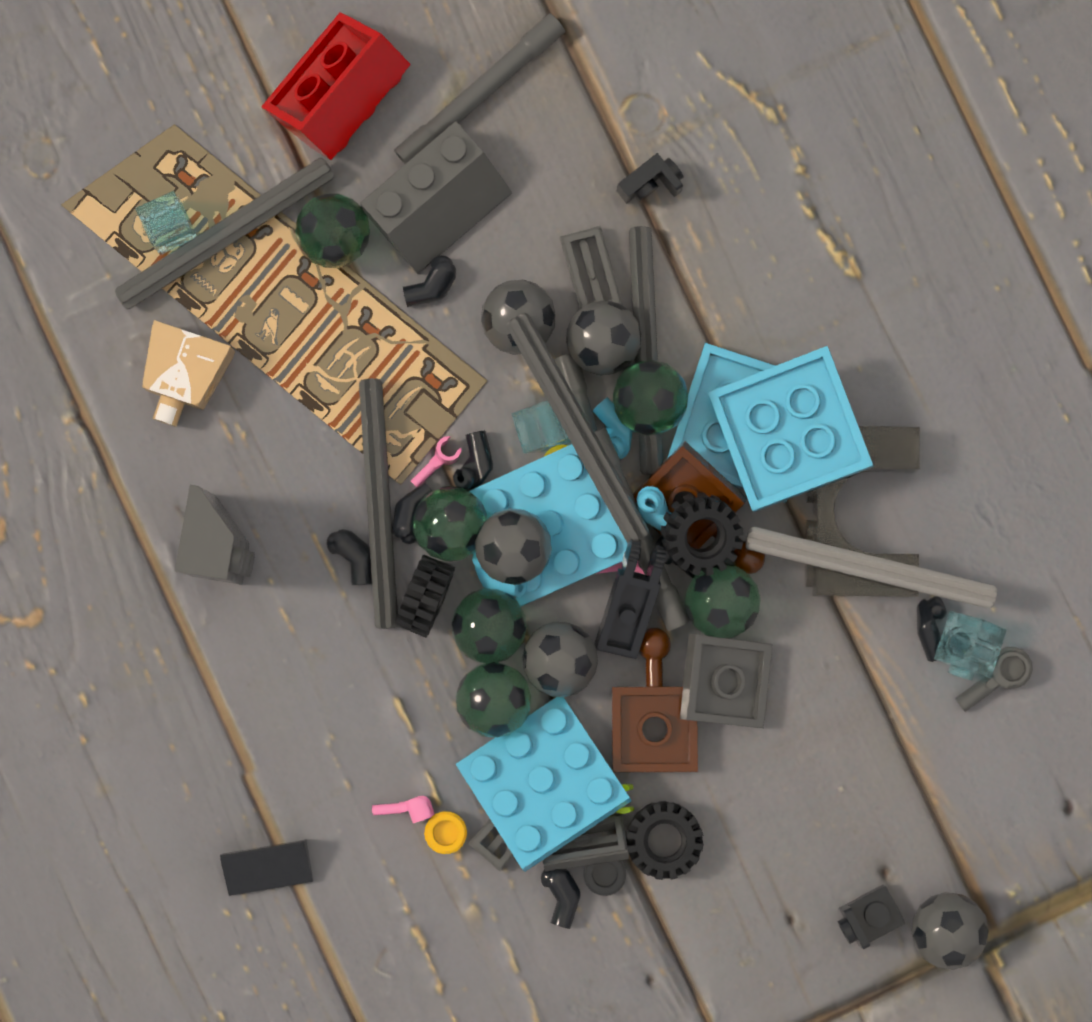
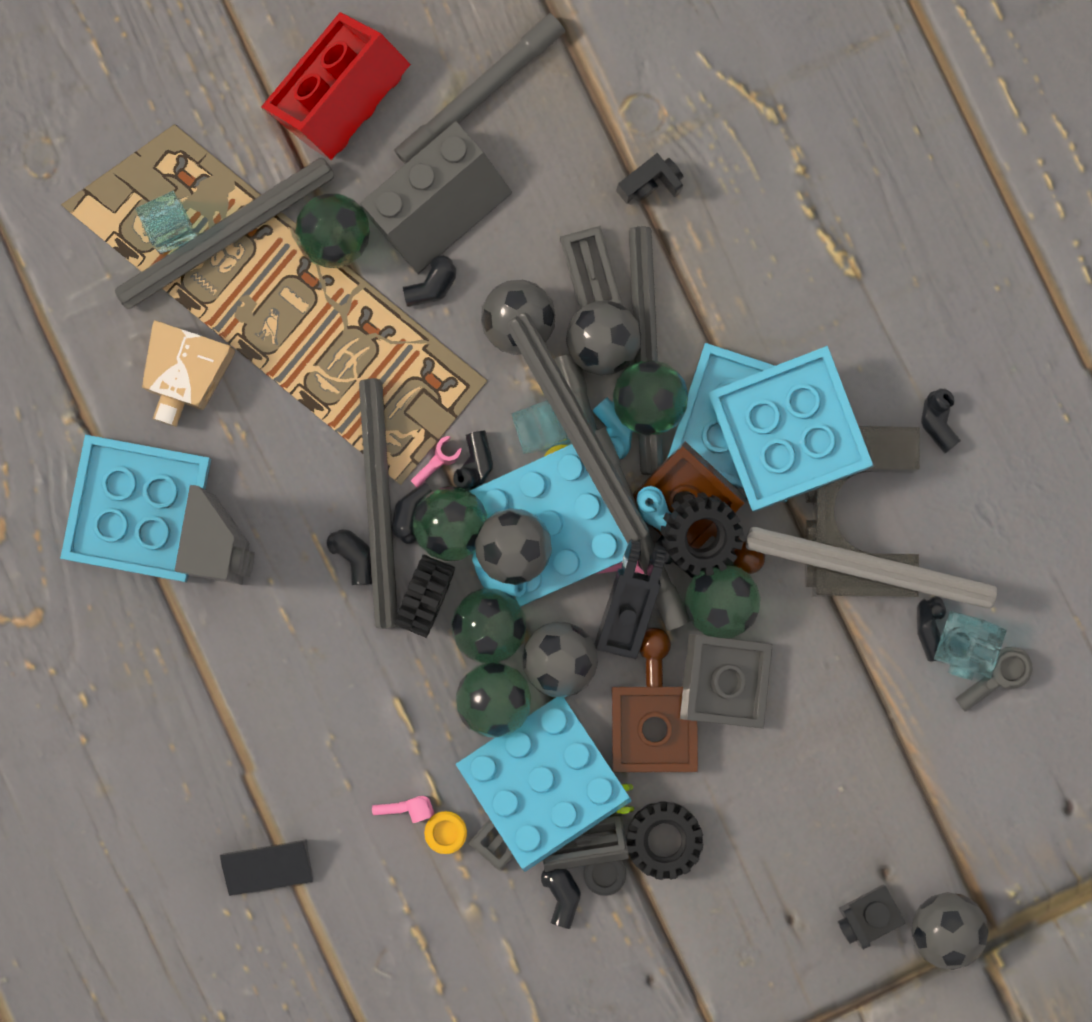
(131, 506): none -> medium azure plate
(935, 419): none -> black arm

